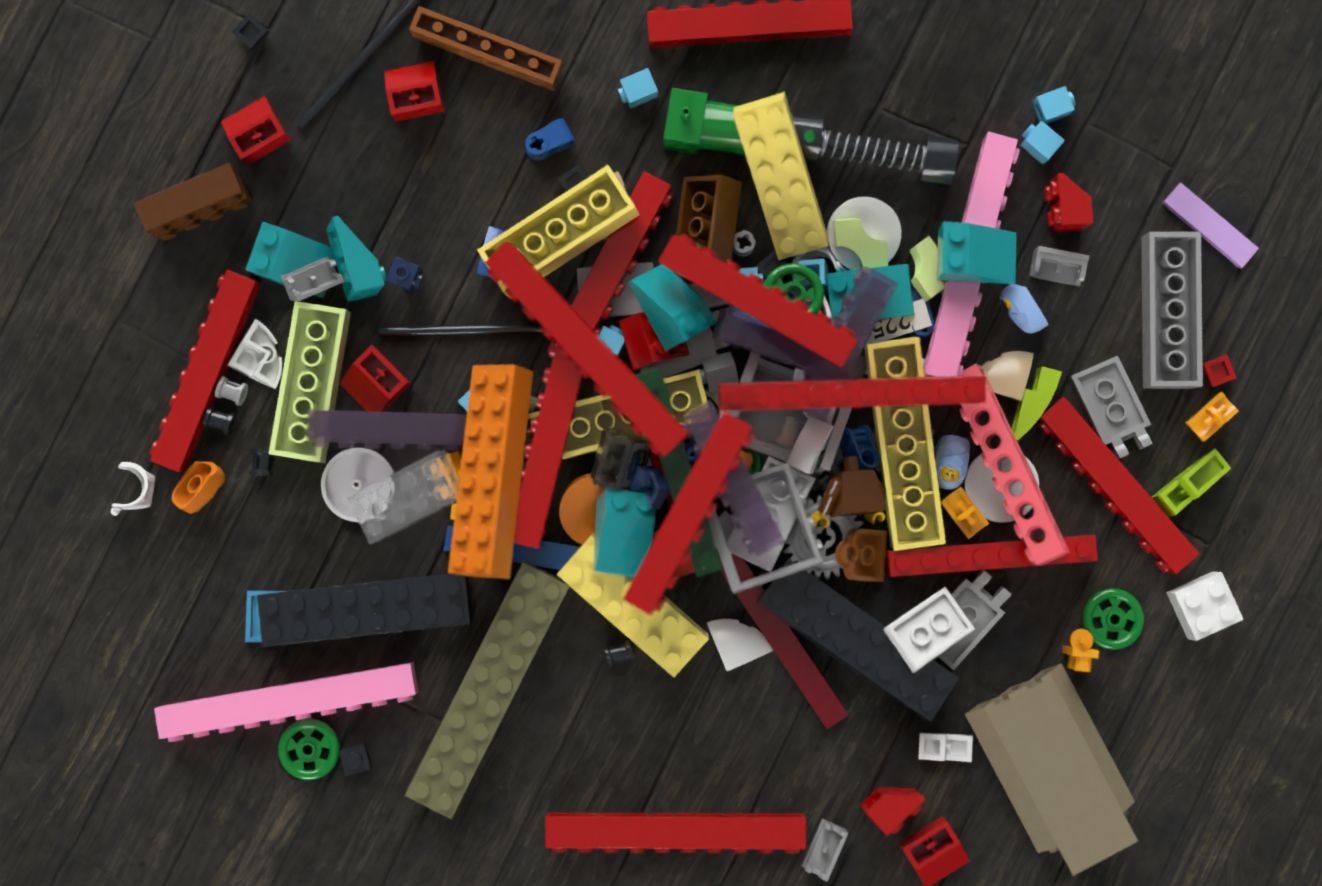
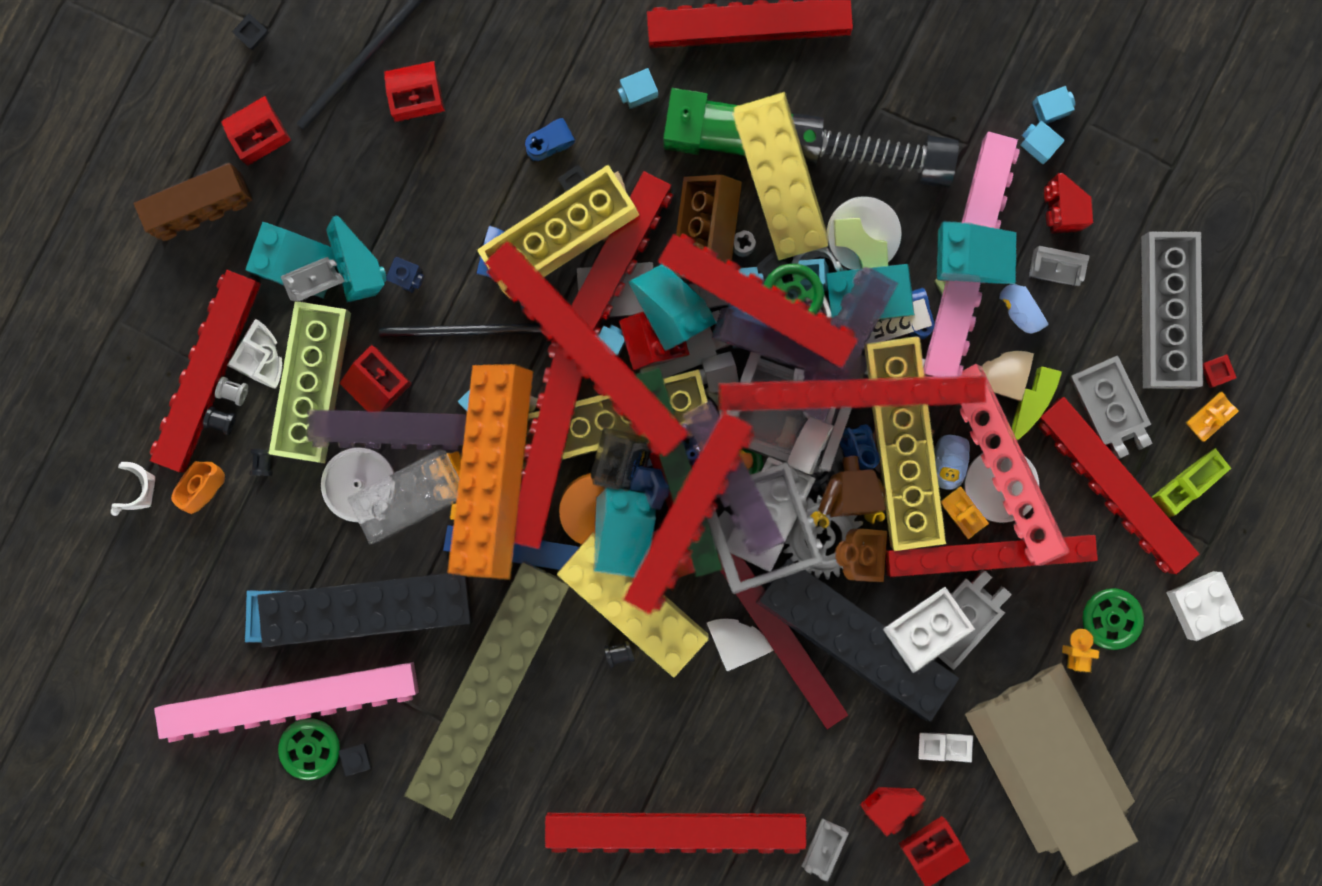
(486, 48): dark orange brick -> none
(925, 274): yellowish green tile -> none
(1211, 225): lavender tile -> none

